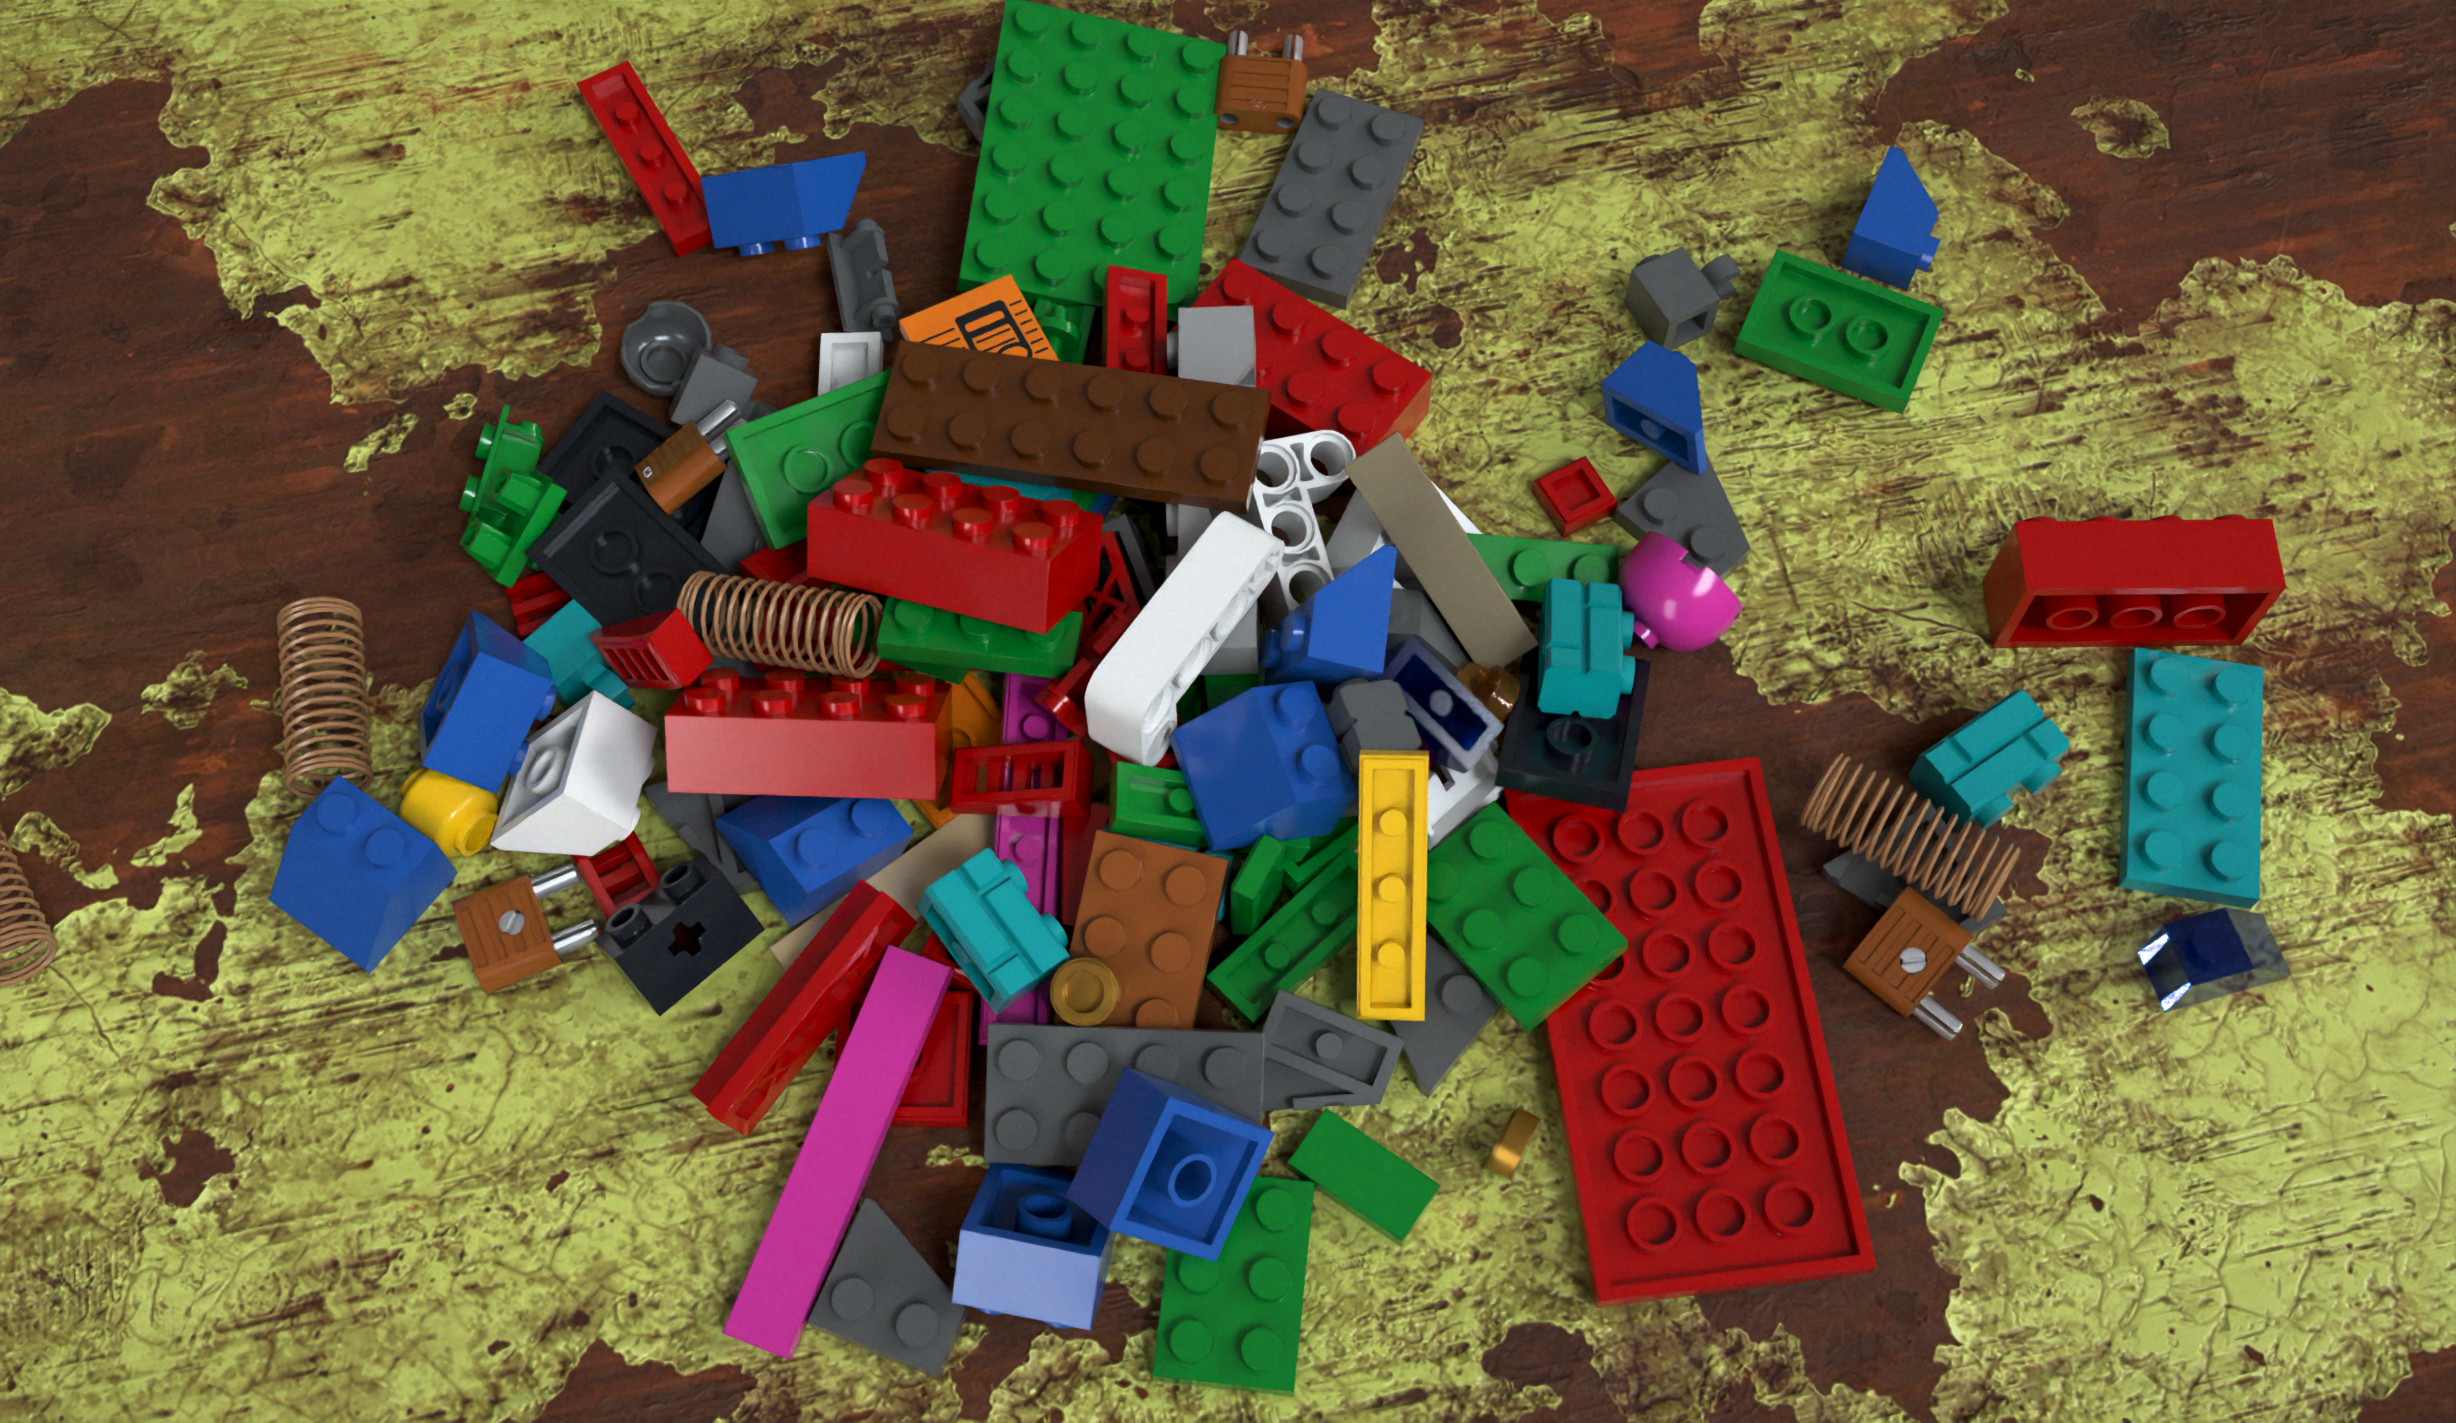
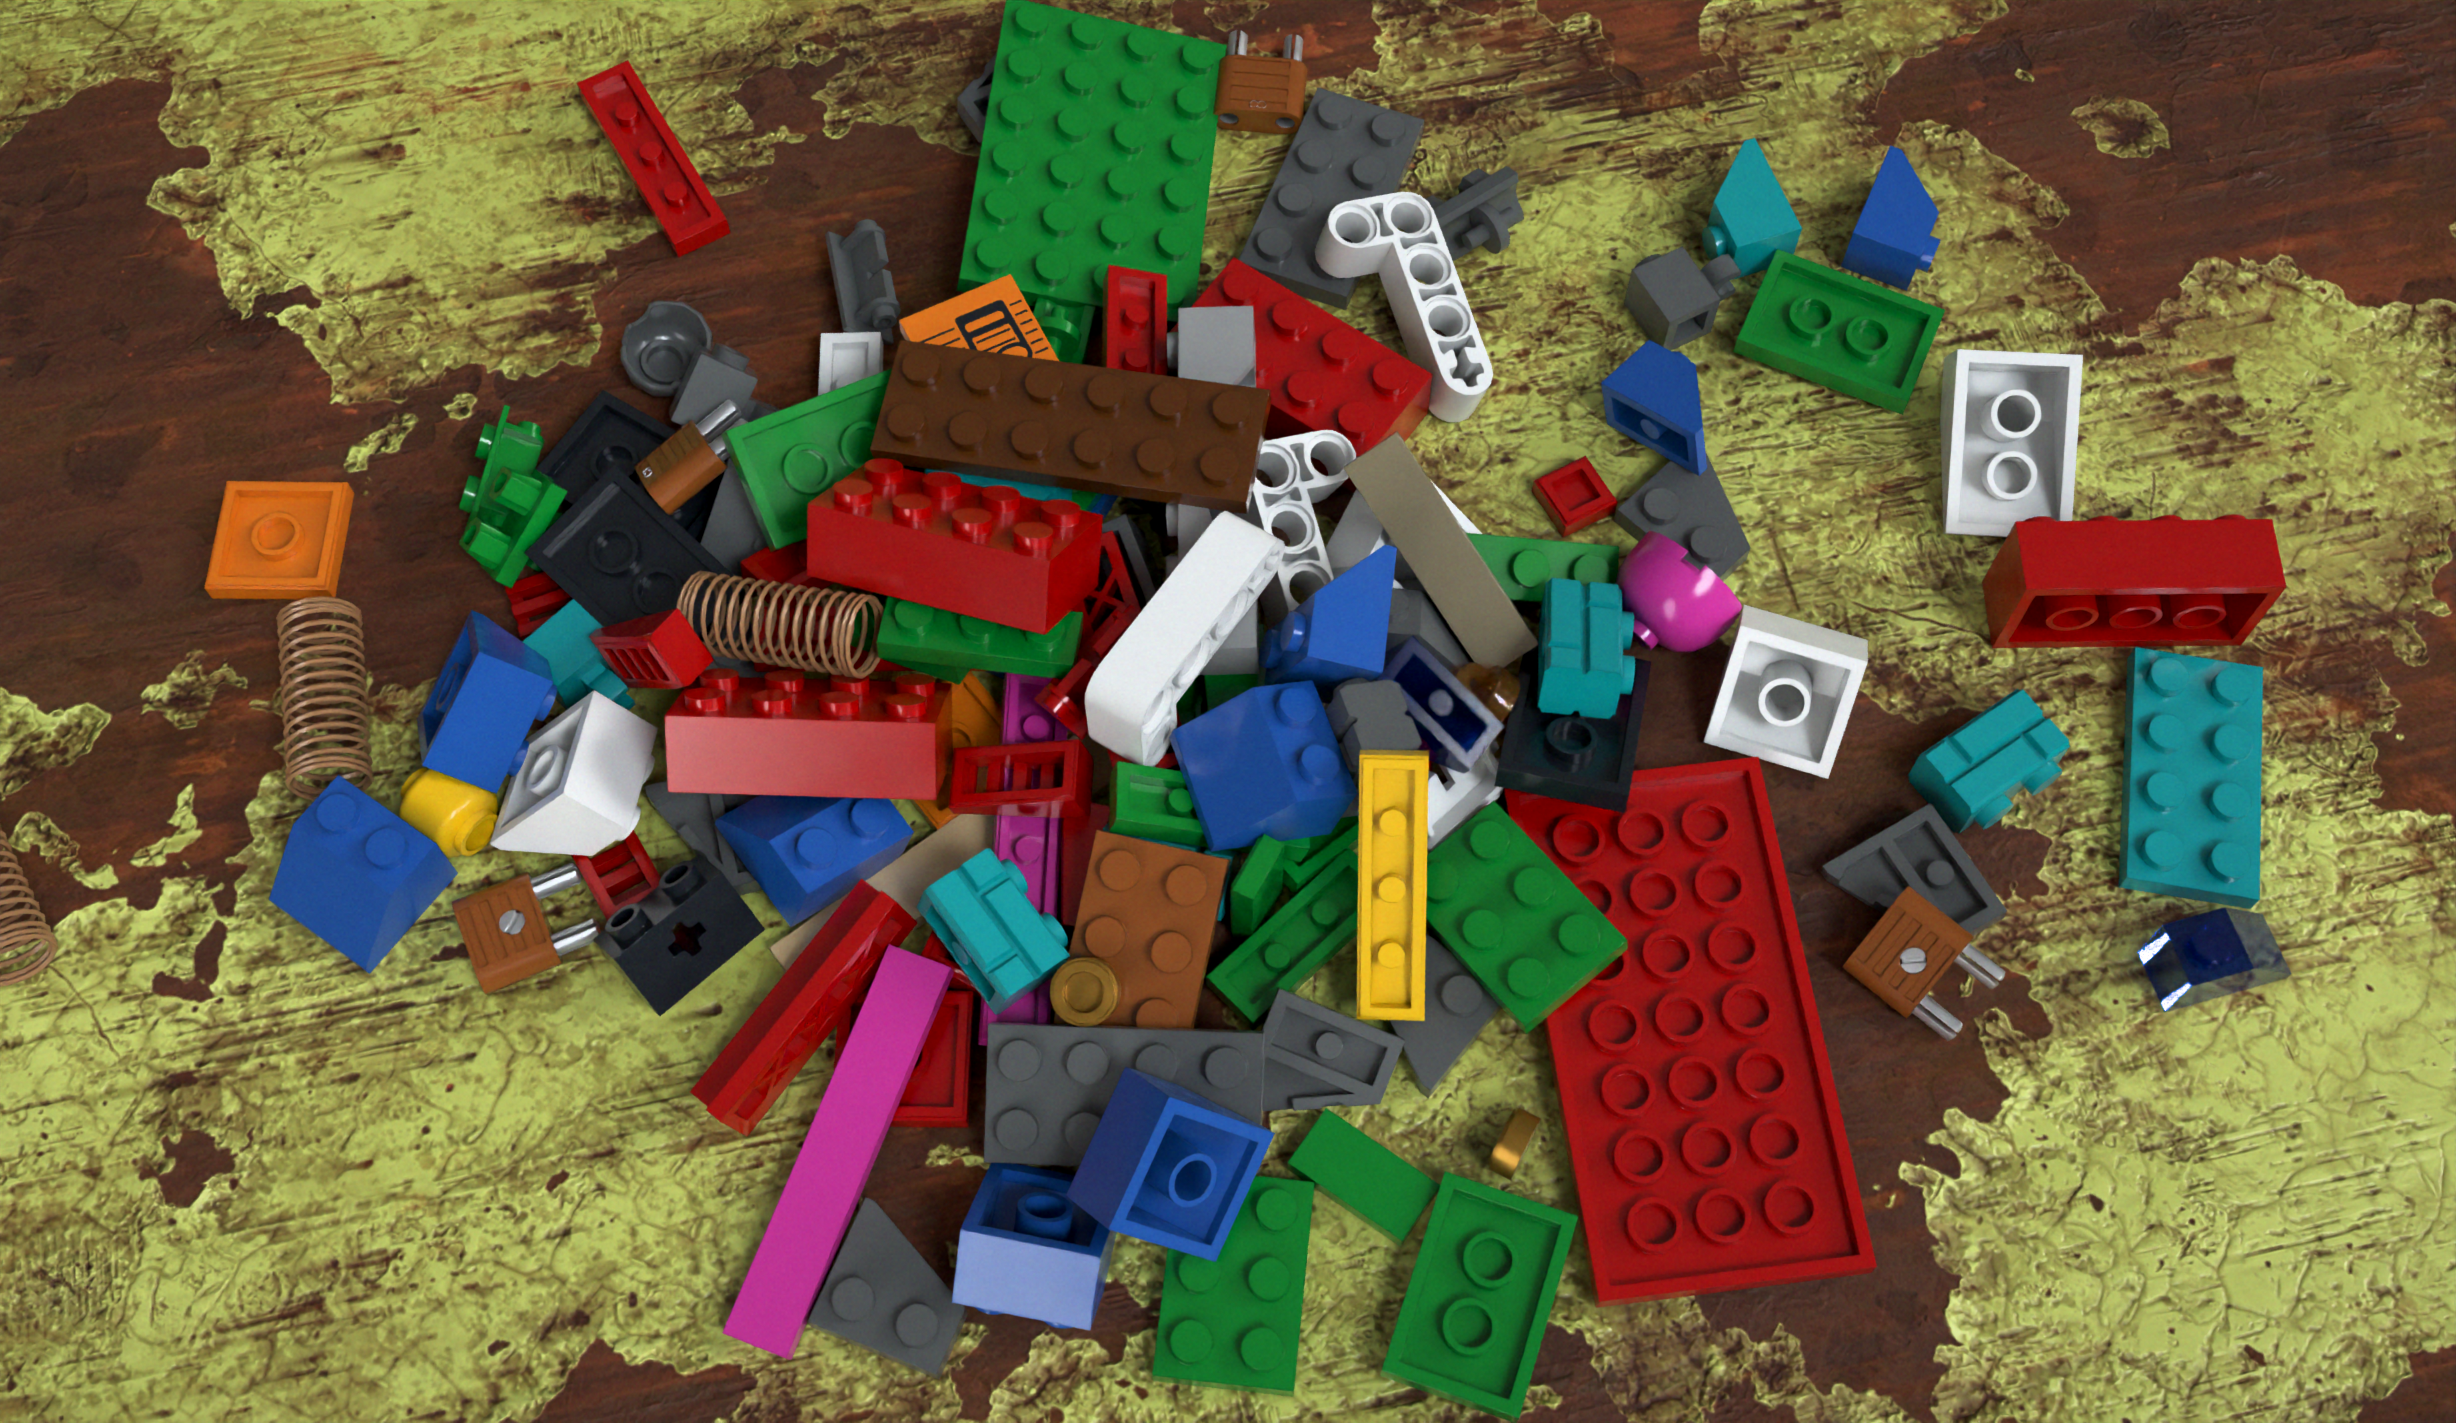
(279, 540): none -> orange tile
(782, 202): blue slope -> none
(1456, 361): none -> white beam
(1479, 212): none -> dark grey hips
(1480, 1297): none -> green plate
(1750, 215): none -> teal slope
(1787, 691): none -> white slope
(1824, 795): medium nougat piece -> none
(2008, 438): none -> white slope

